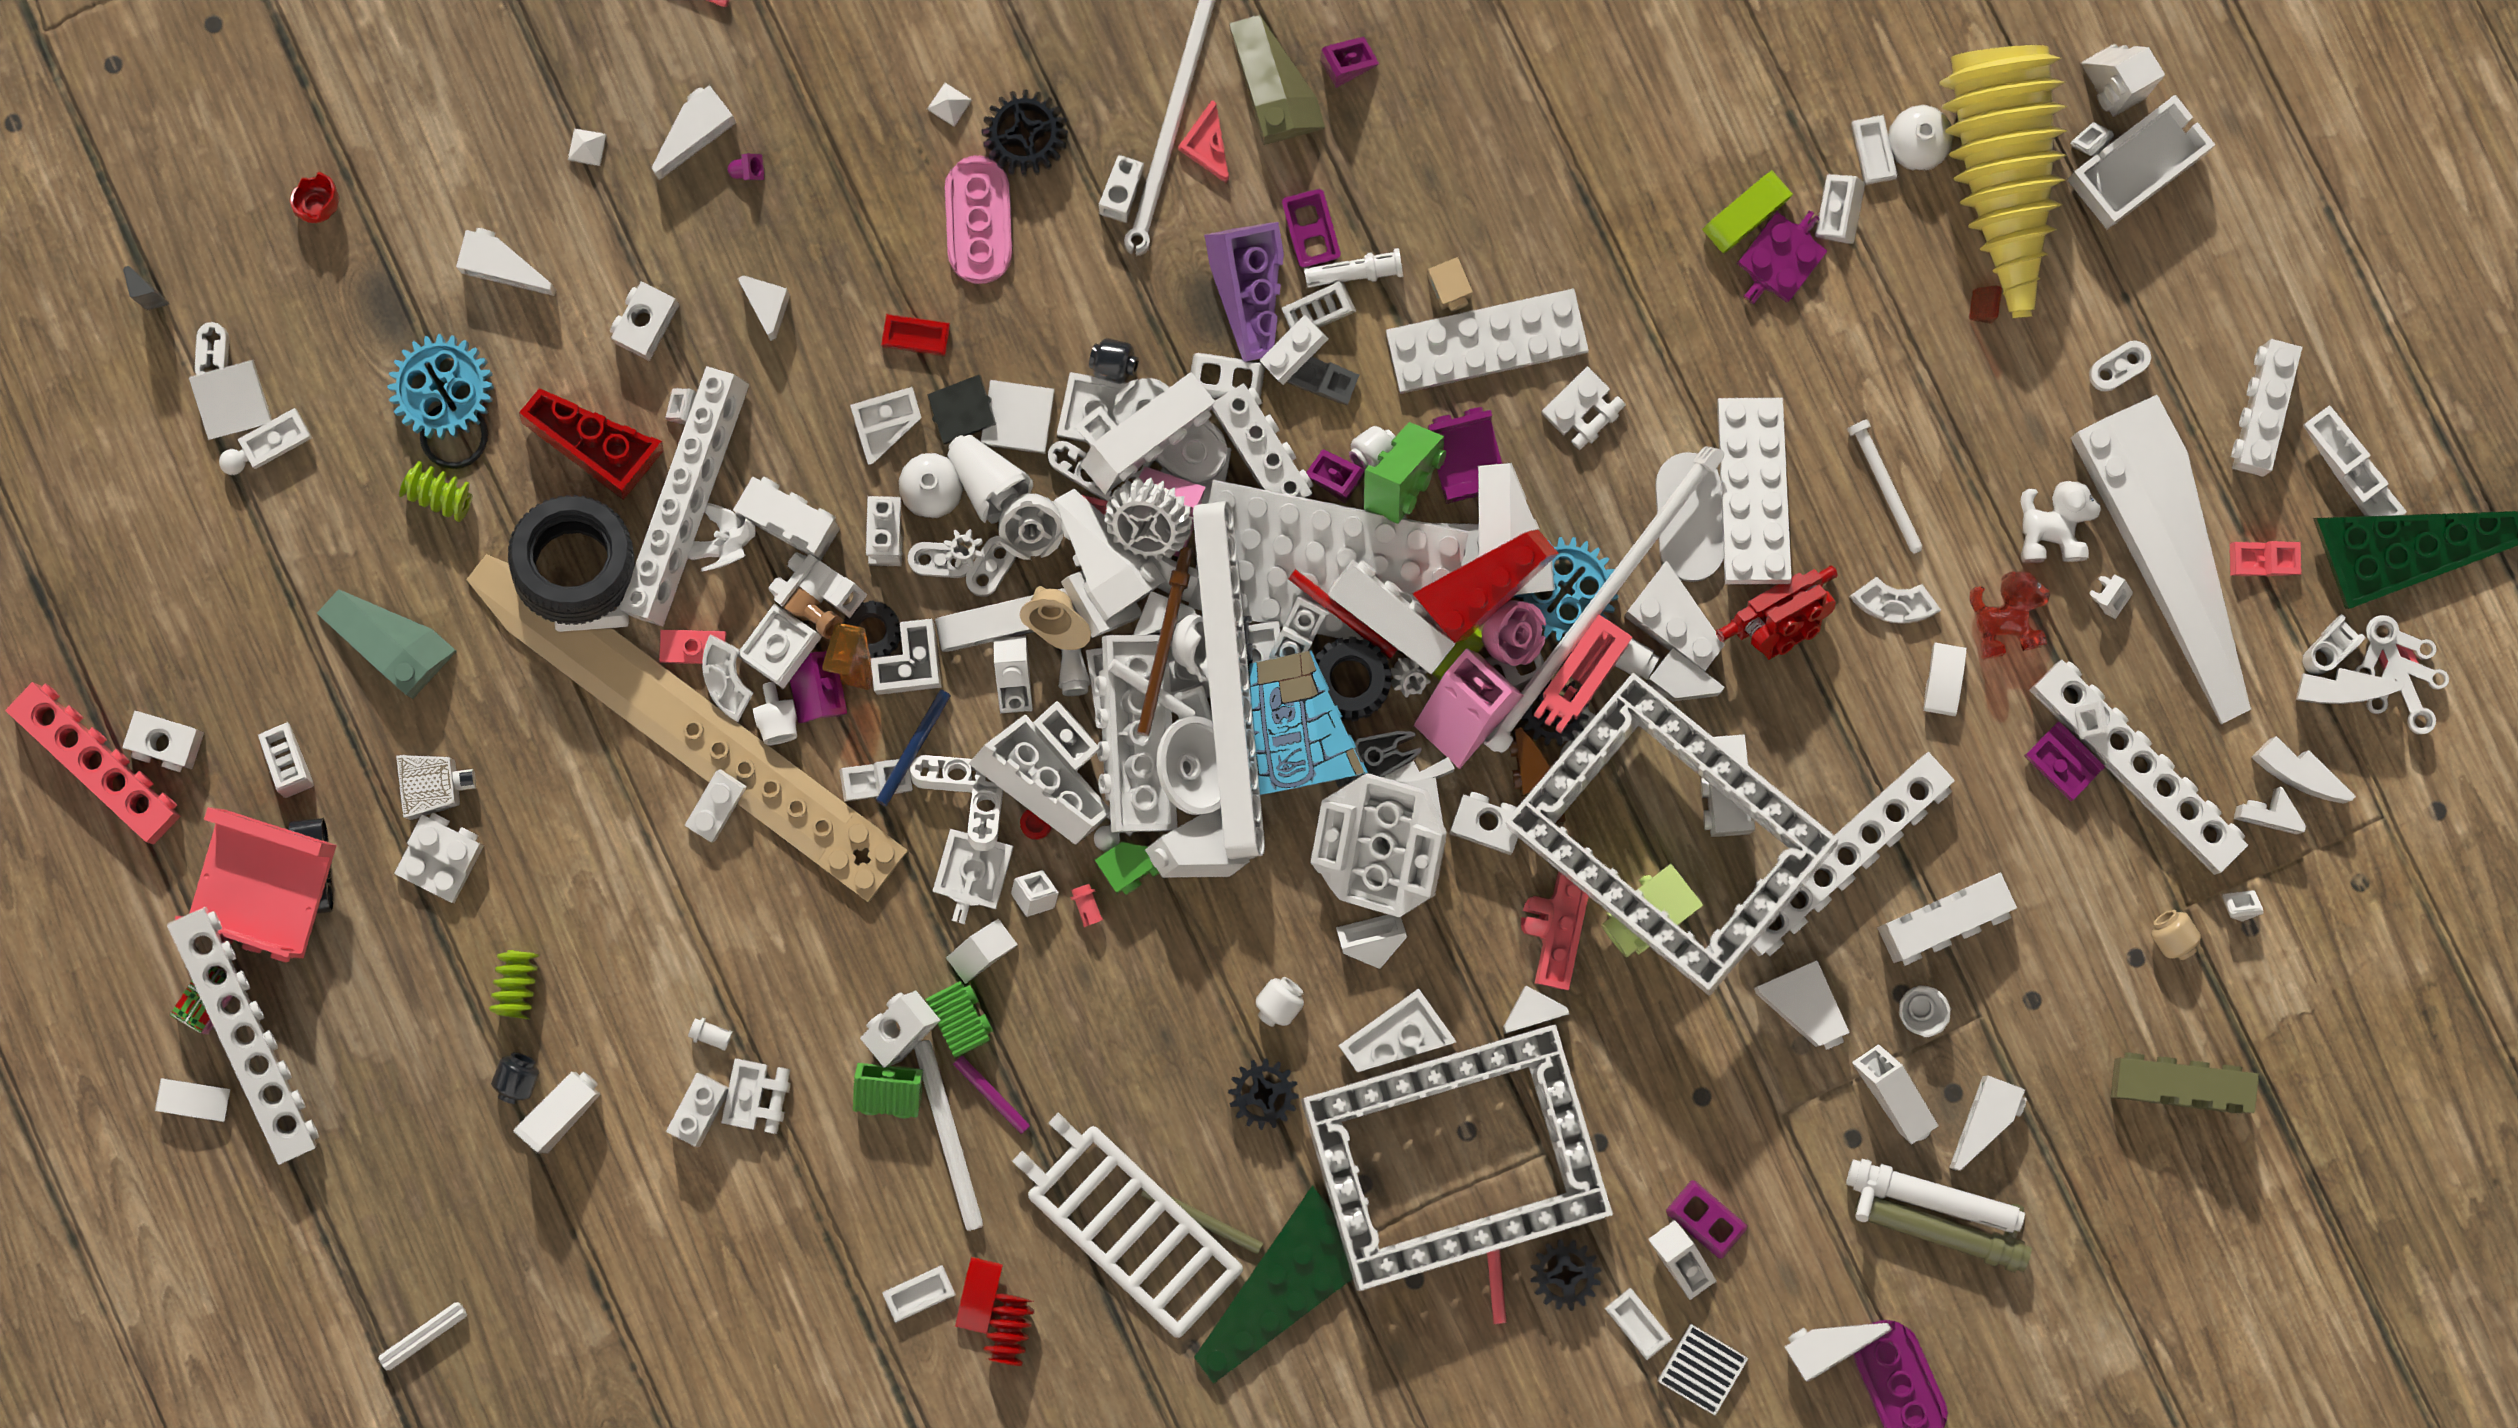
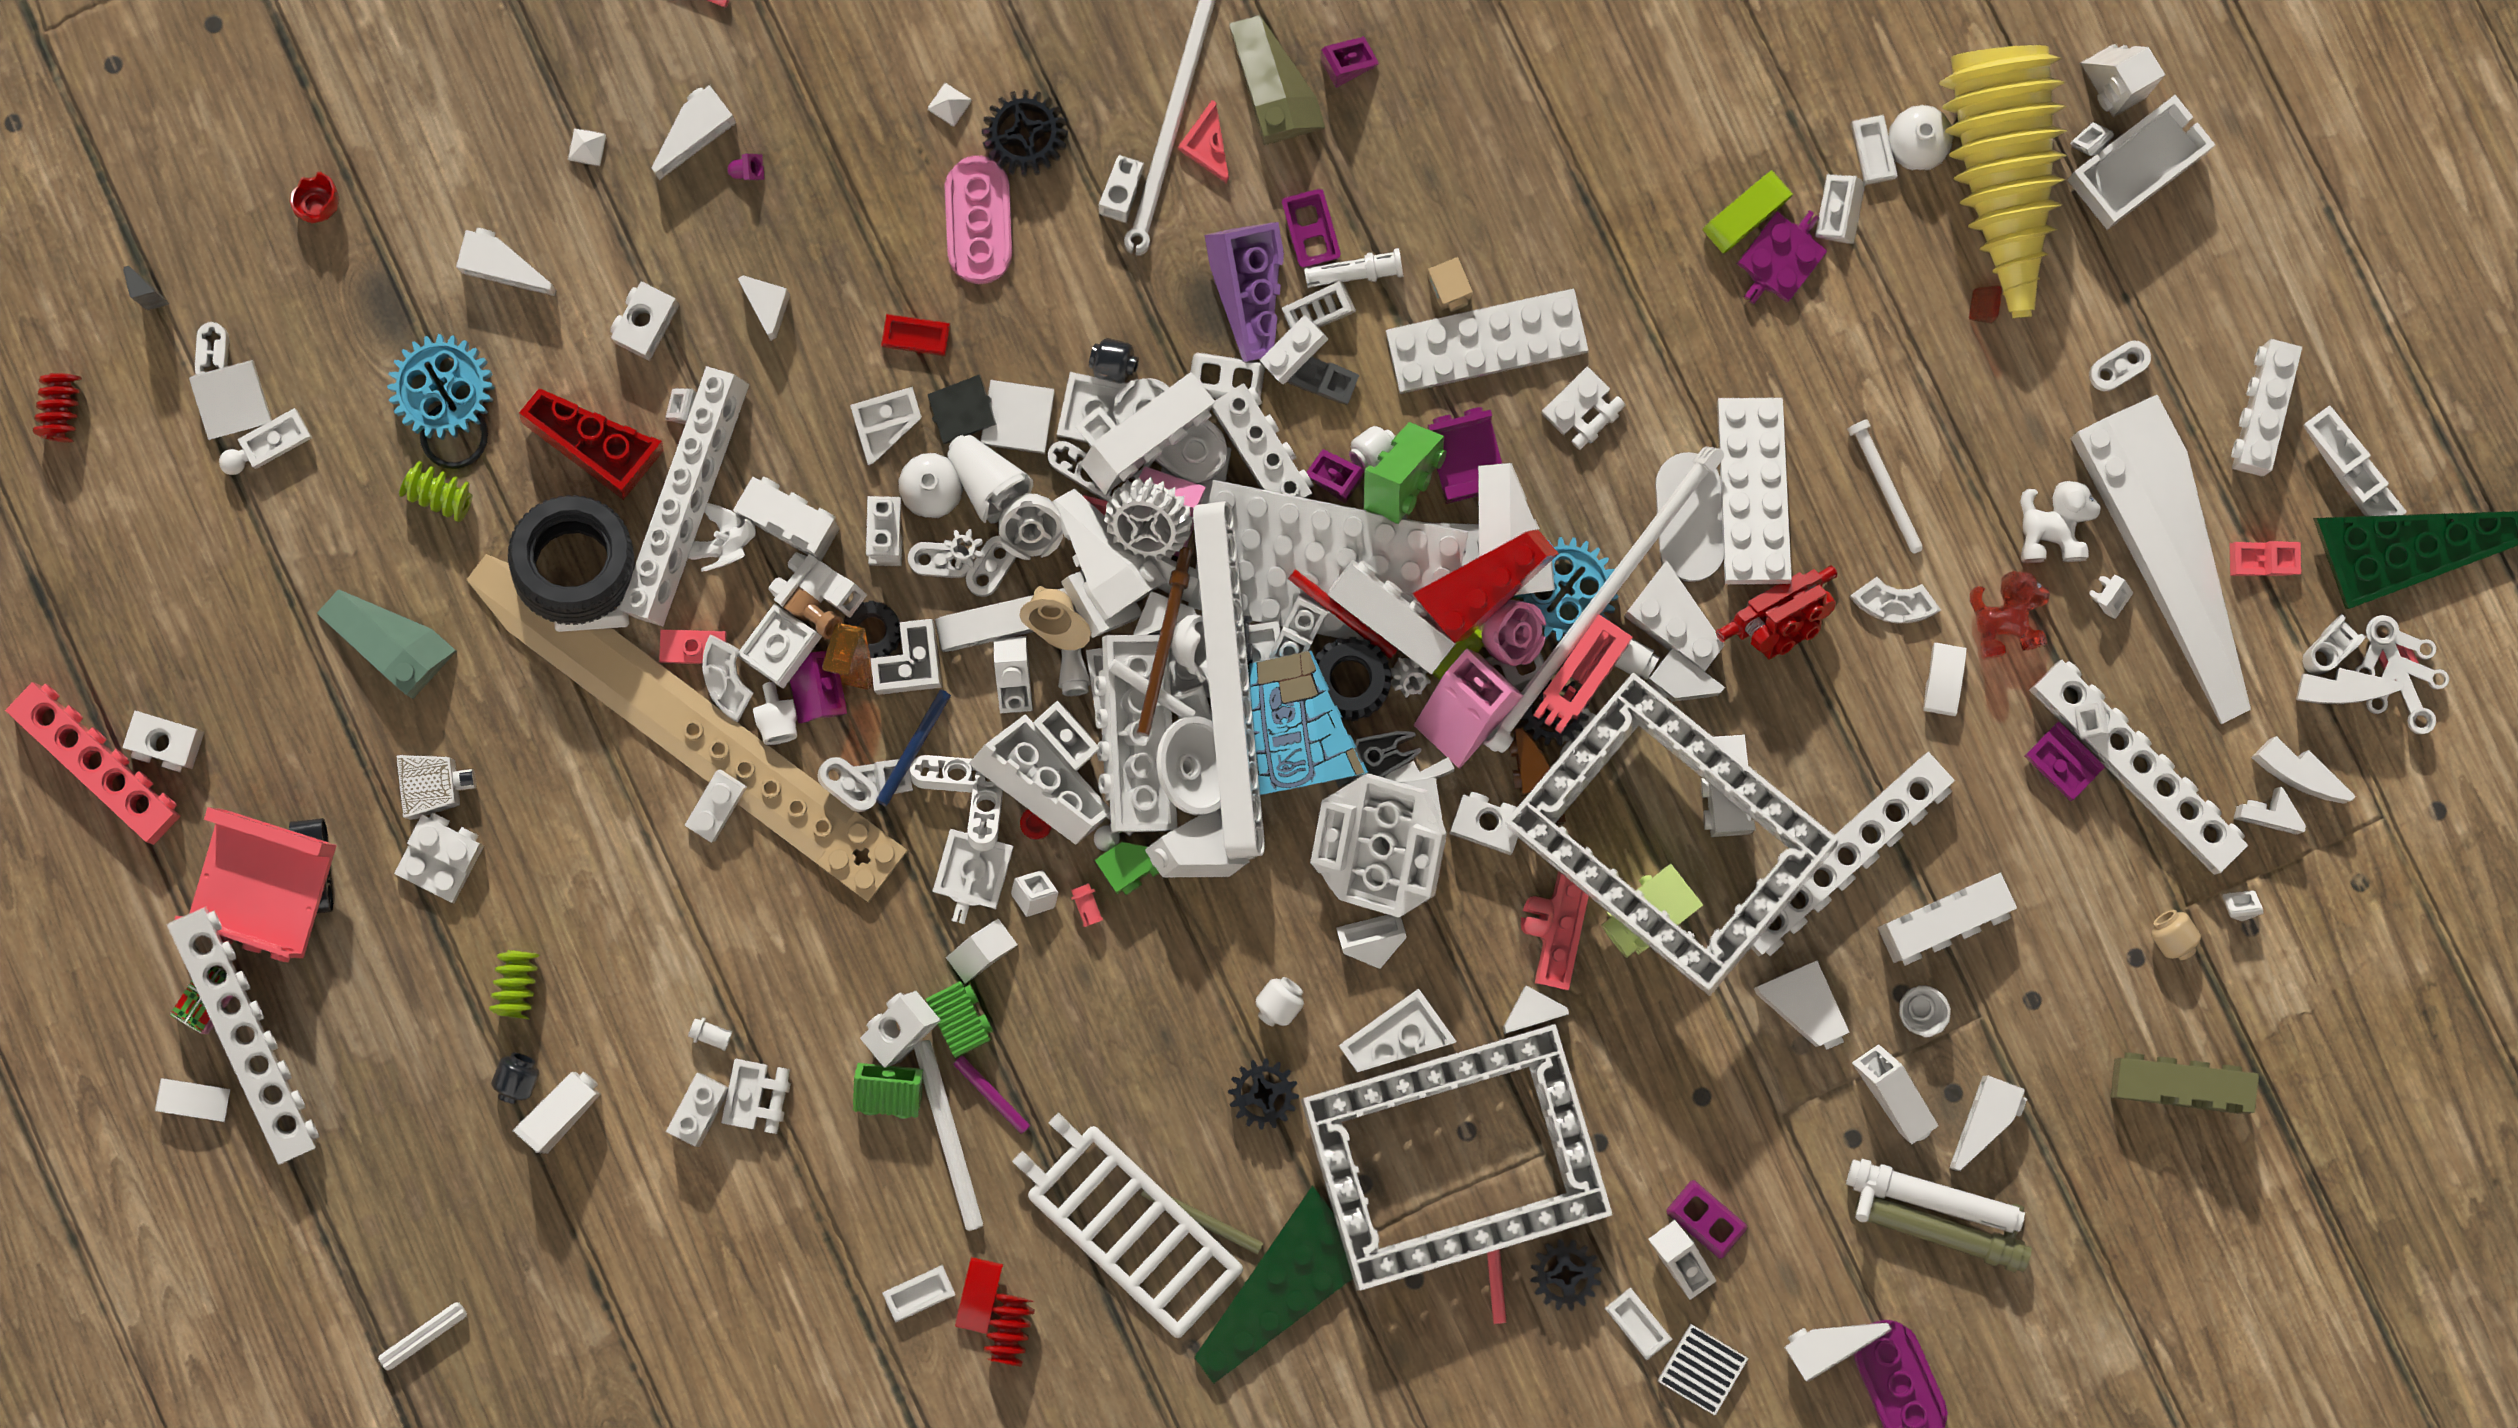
(56, 406): none -> red piece
(295, 778): white slope -> none
(848, 782): none -> white plate

